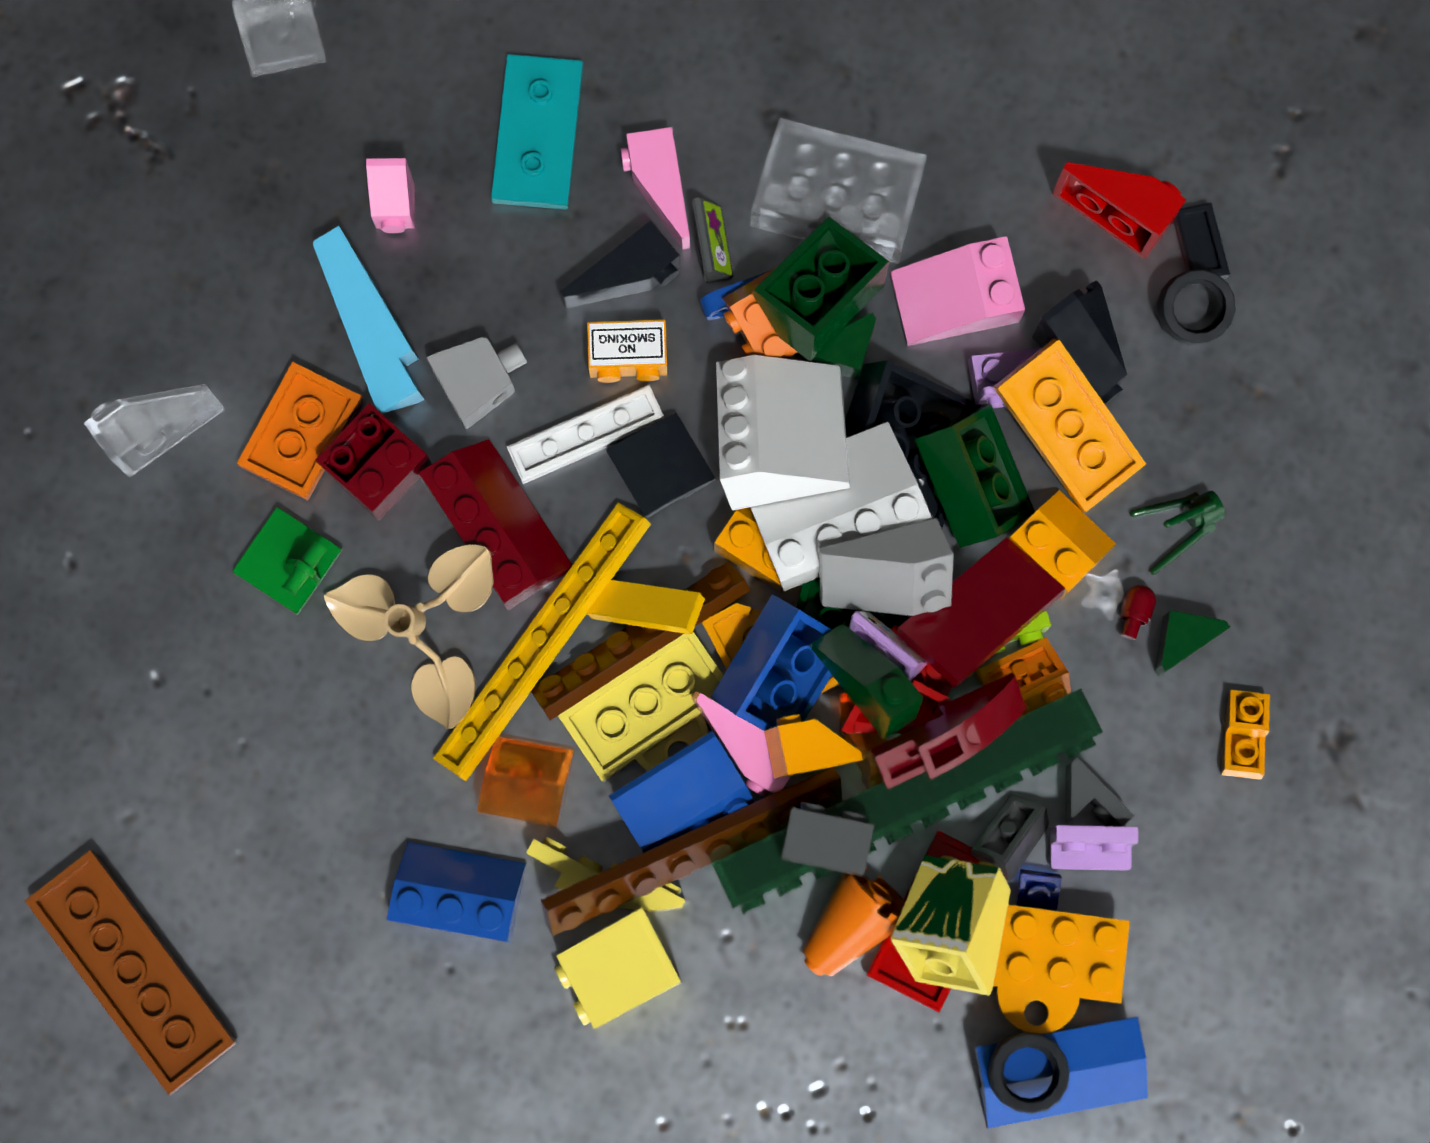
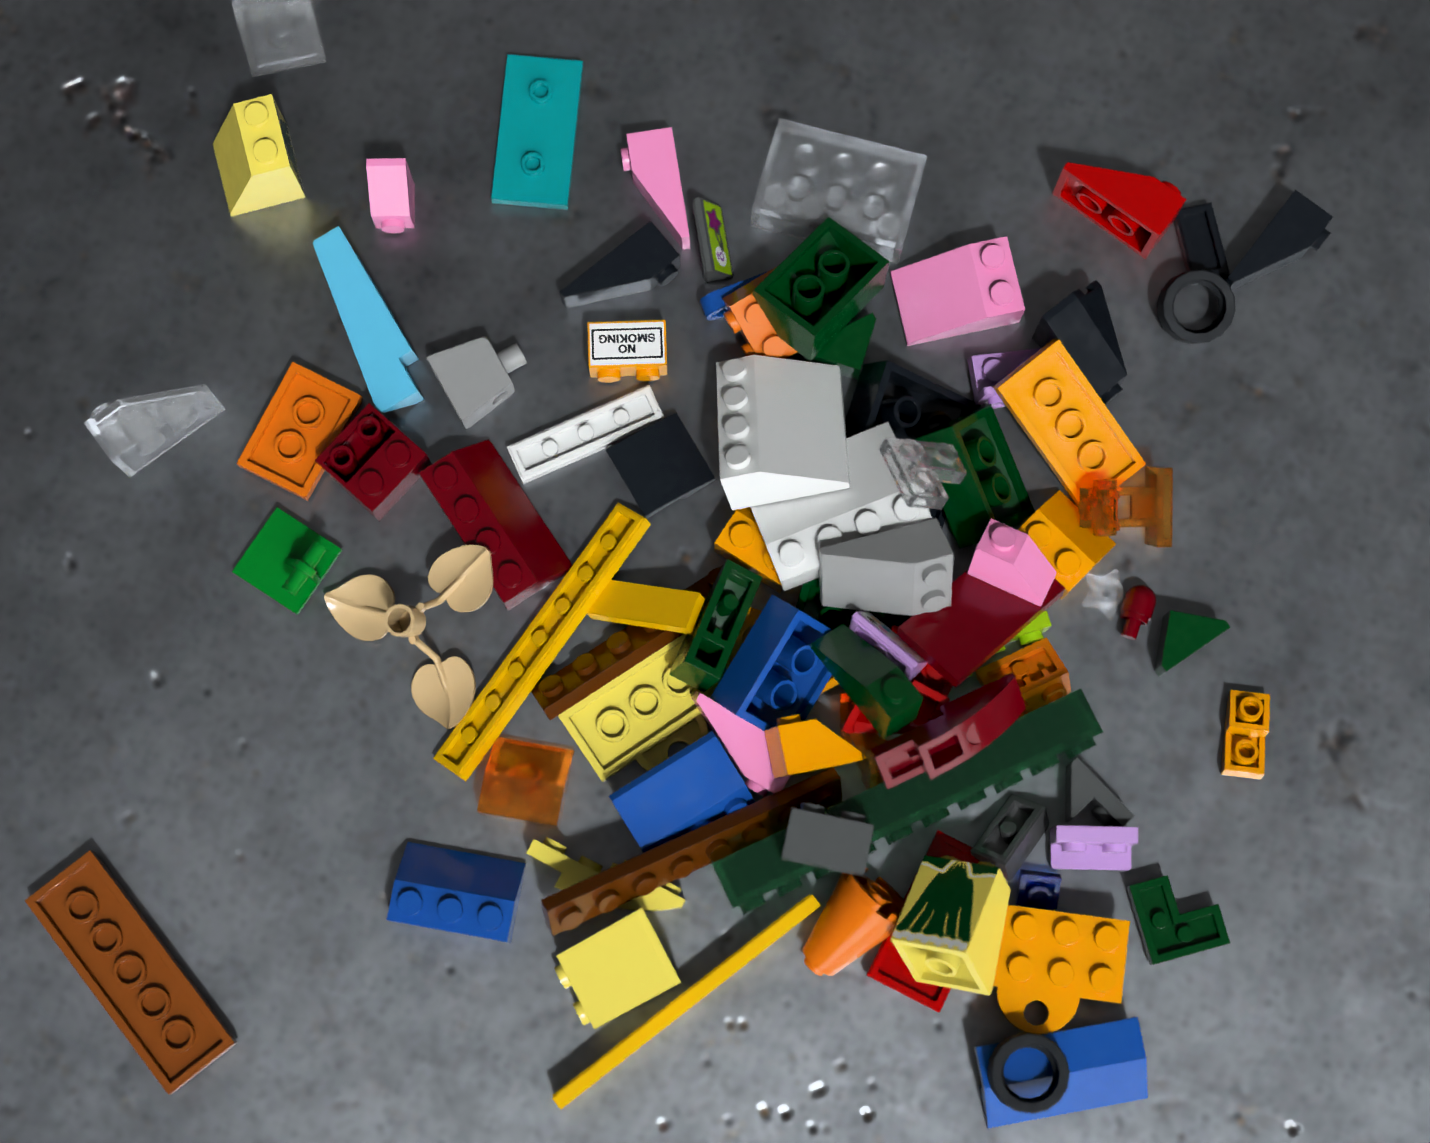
(257, 157): none -> light yellow slope
(685, 1001): none -> yellow tile
(717, 628): none -> dark green slope
(921, 468): none -> clear plate
(1012, 563): none -> bright pink slope
(1148, 506): none -> clear orange tile
(1167, 932): none -> dark green plate
(1199, 511): dark green plant -> none
(1285, 240): none -> black slope

